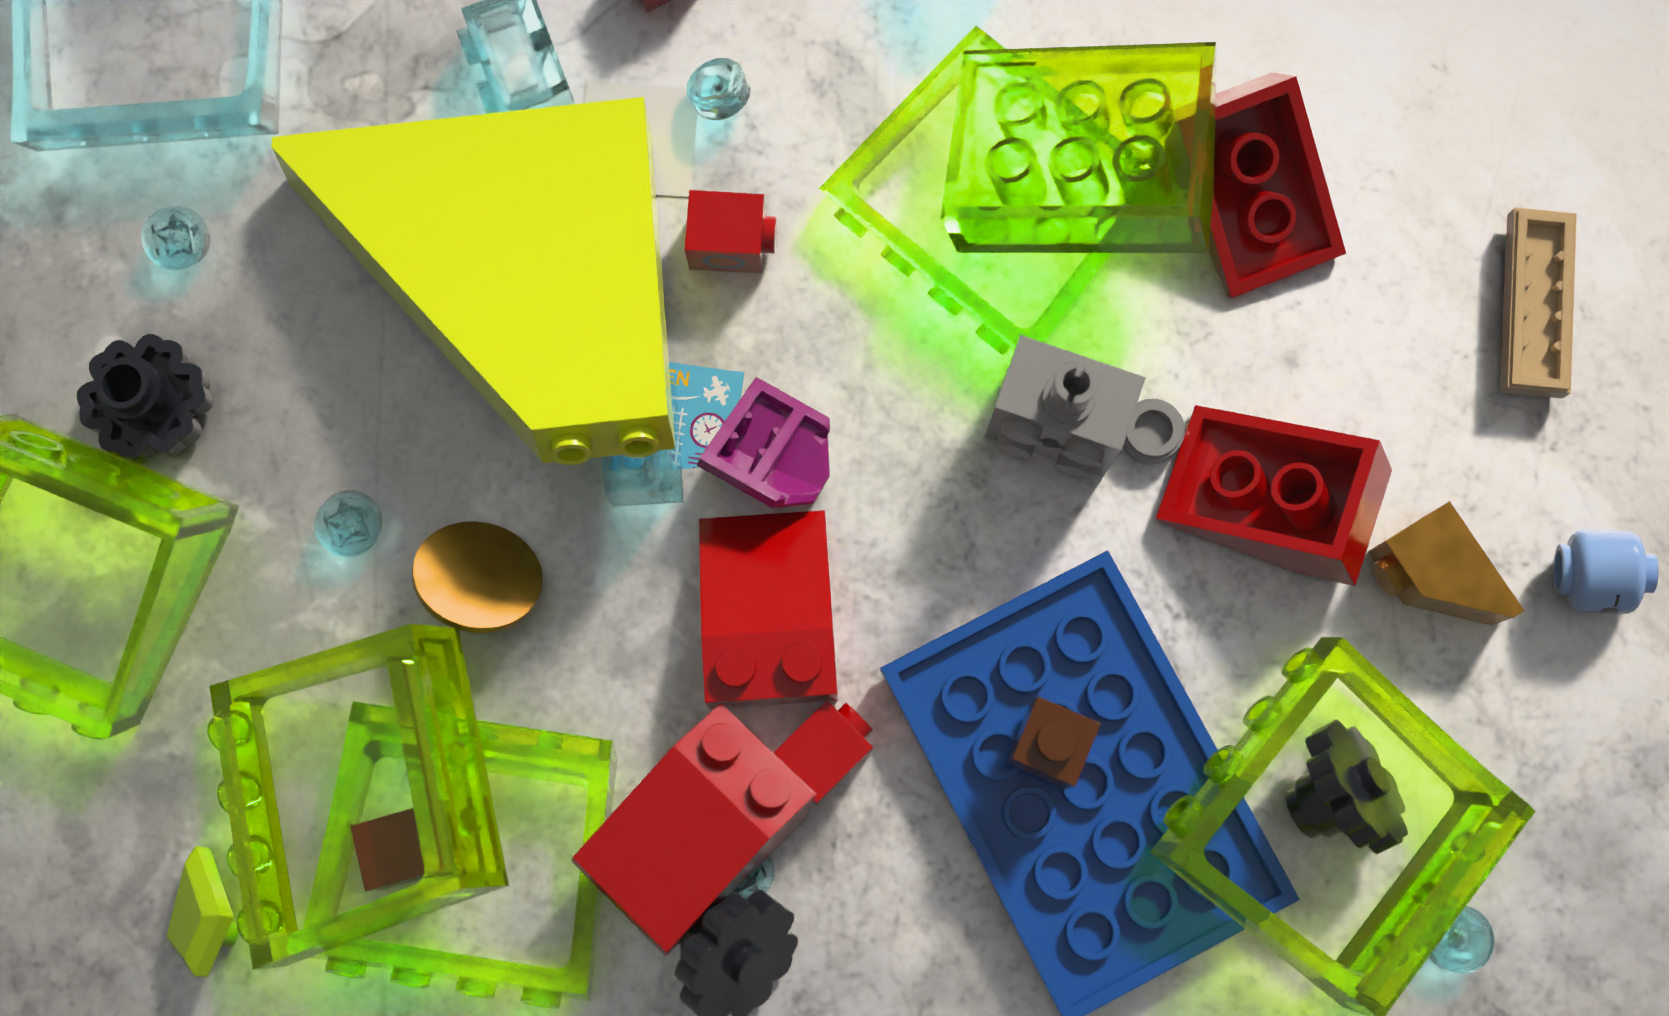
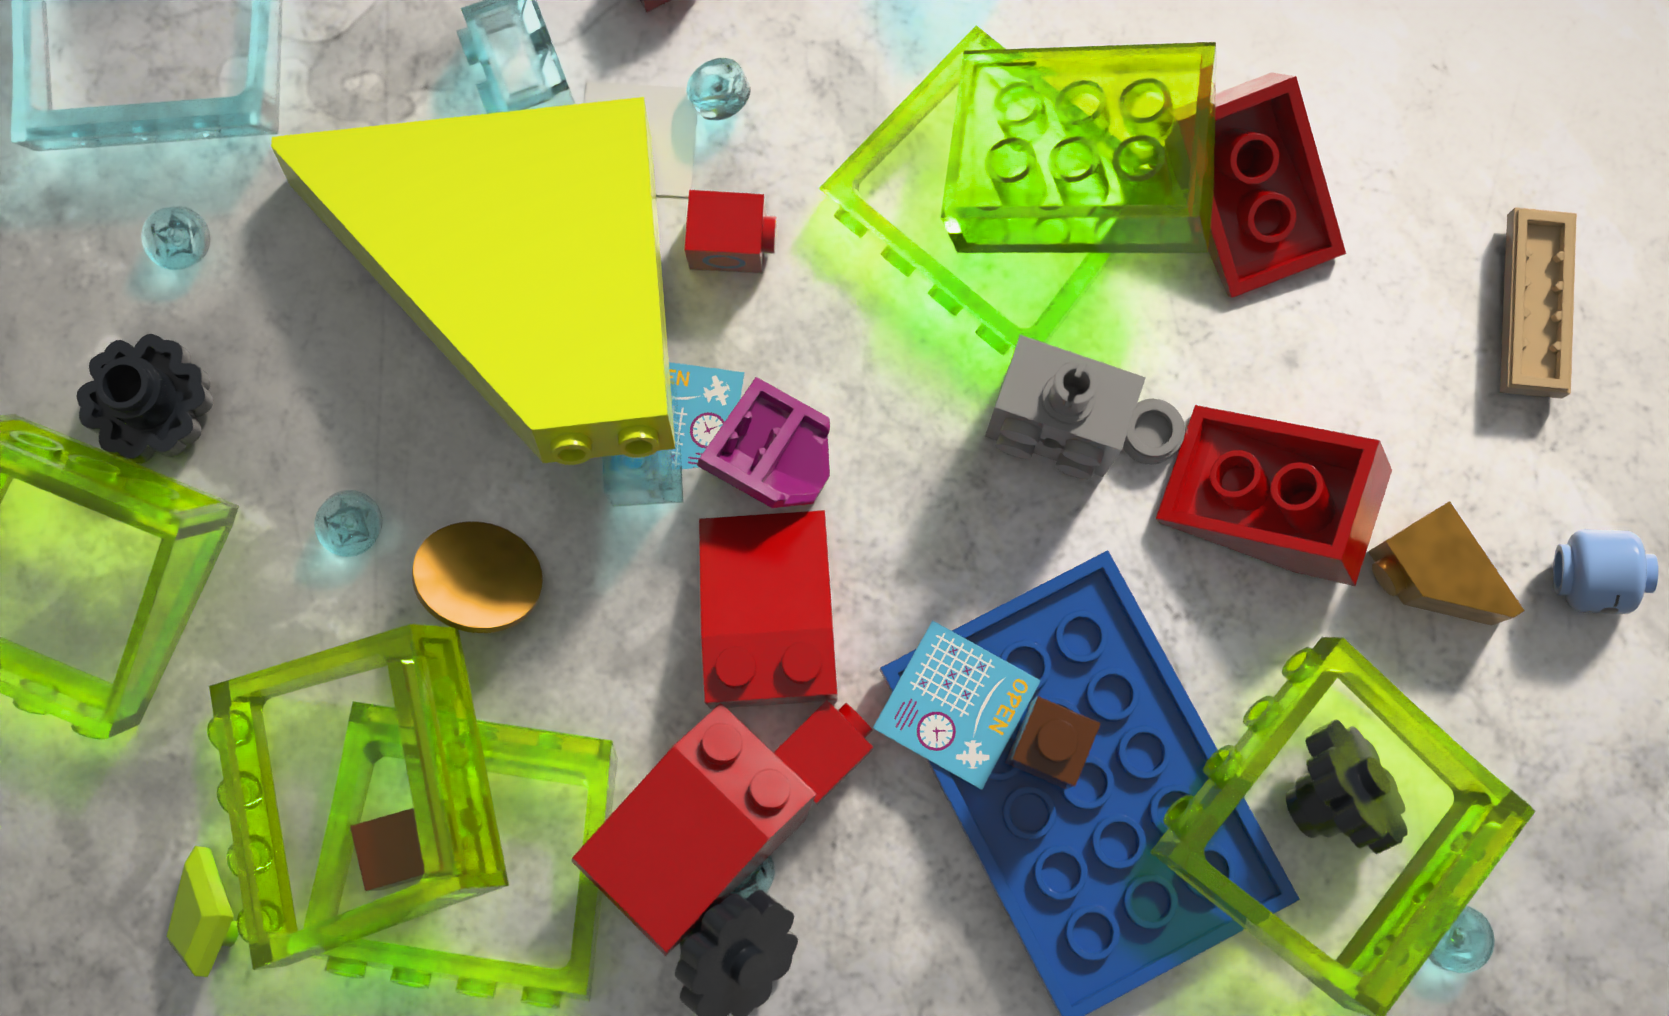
(956, 704): none -> medium azure sticker

